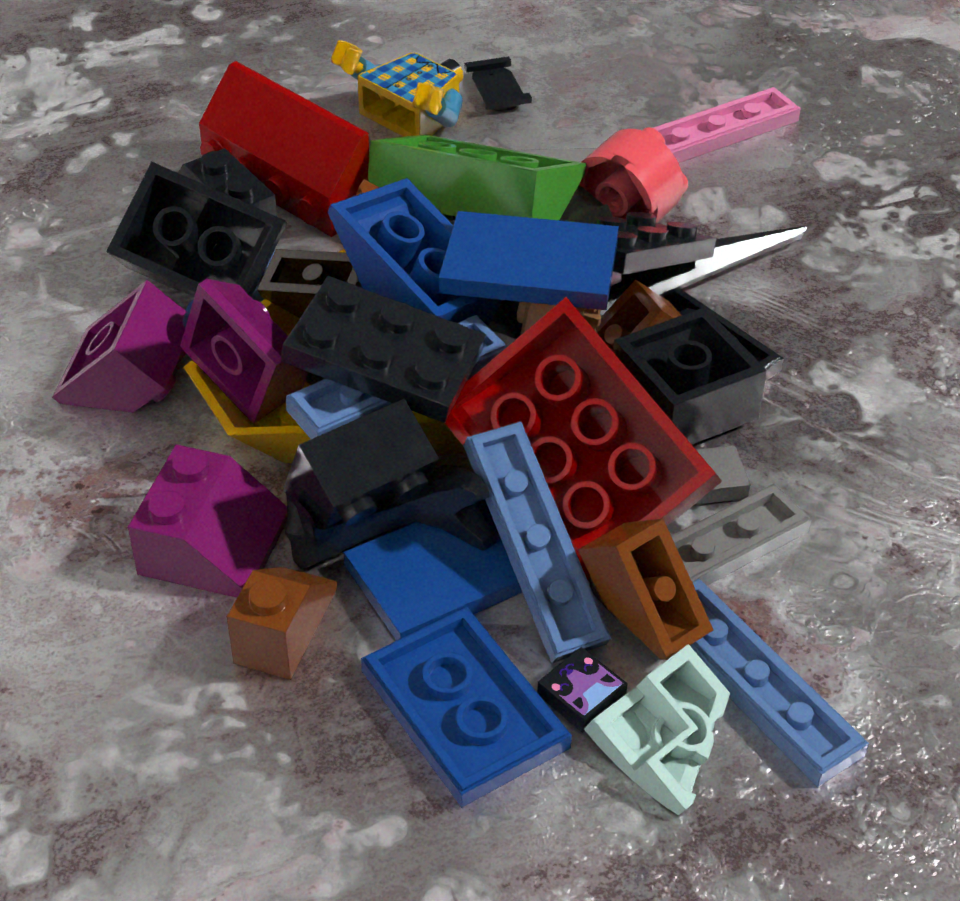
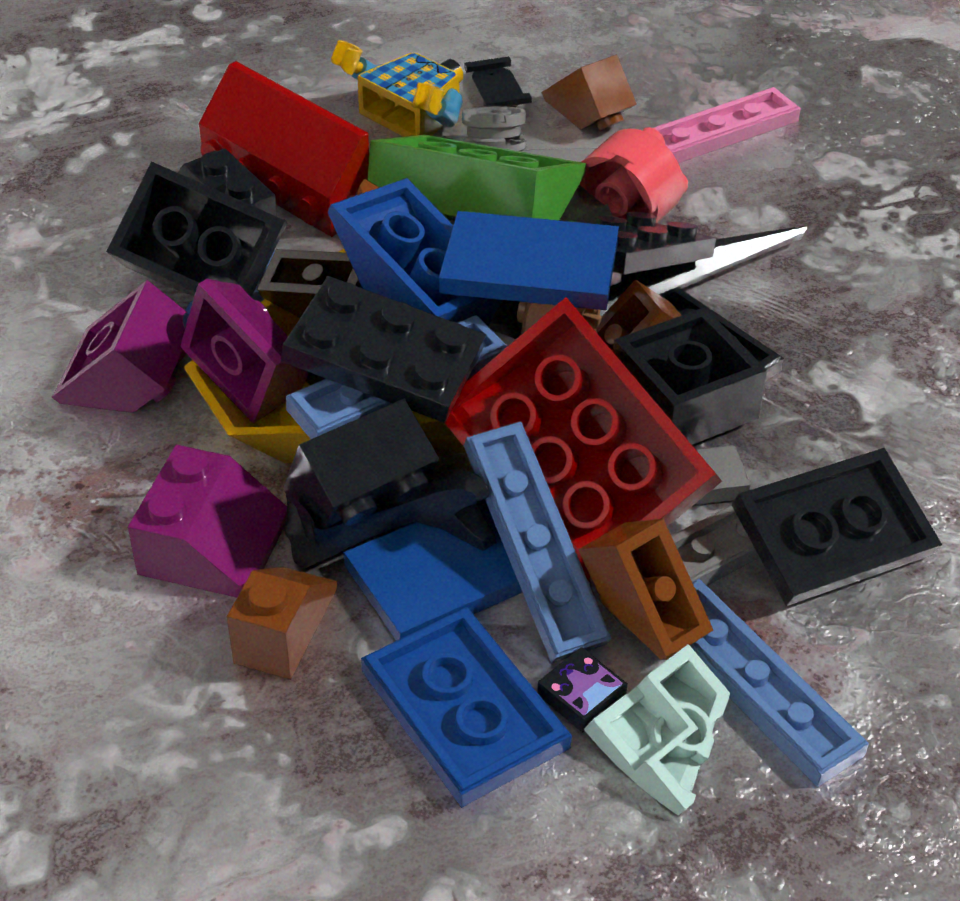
(495, 126): none -> light grey wheel
(593, 94): none -> dark orange slope
(835, 525): none -> black plate

